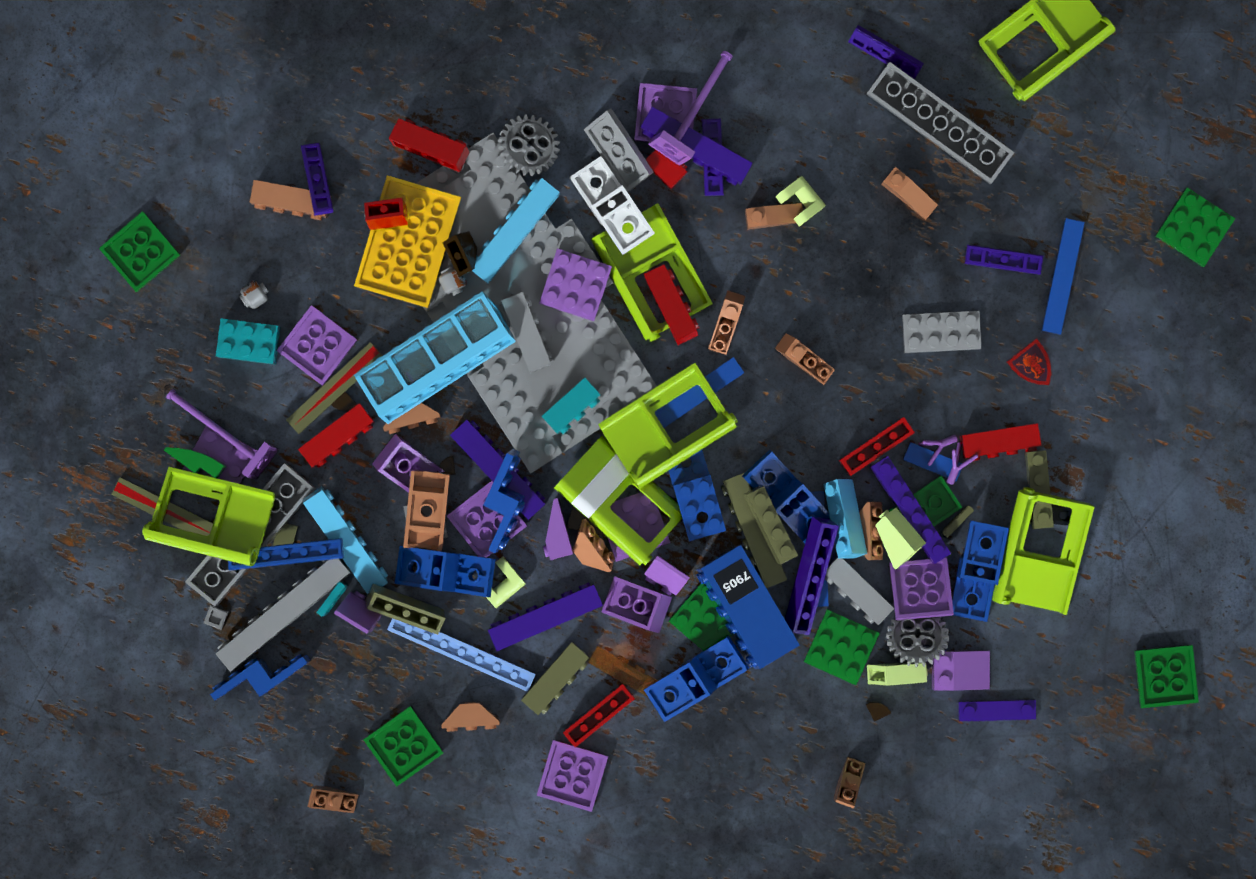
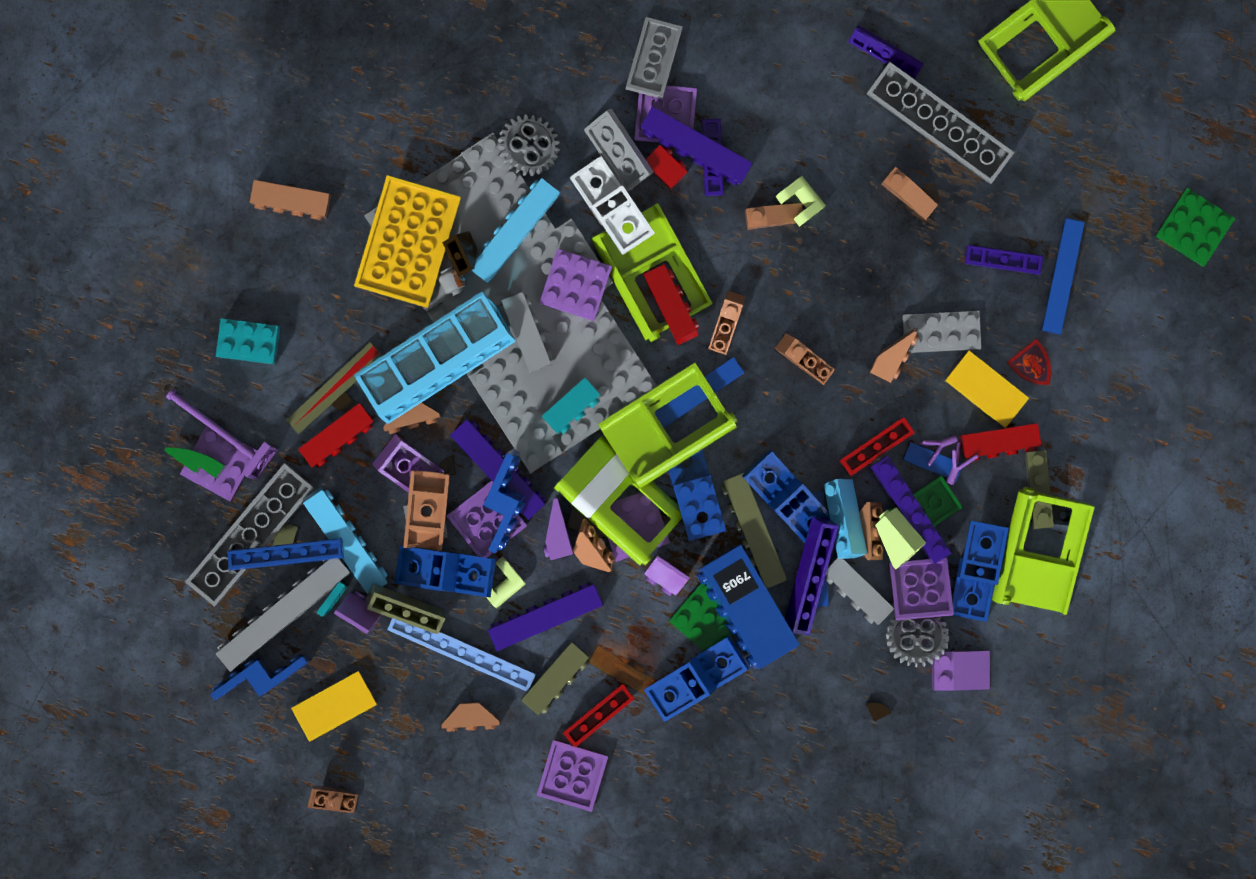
(139, 251): green plate -> none
(174, 514): olive tile -> none
(216, 617): light grey tile -> none
(237, 524): lime piece -> none
(254, 294): light grey head -> none
(316, 179): dark purple plate -> none
(317, 345): medium lavender plate -> none
(334, 706): none -> yellow tile
(386, 213): red brick -> none
(403, 746): green plate -> none
(429, 145): red brick -> none
(636, 604): medium lavender slope -> none
(654, 57): none -> light grey plate
(671, 146): medium lavender tile -> none
(770, 524): olive brick -> none
(841, 647): green plate -> none
(849, 782): nougat slope -> none
(889, 359): none -> nougat slope
(896, 674): yellowish green slope -> none
(956, 521): olive tile -> none
(986, 389): none -> yellow tile
(997, 710): dark purple plate -> none
(1166, 676): green plate -> none

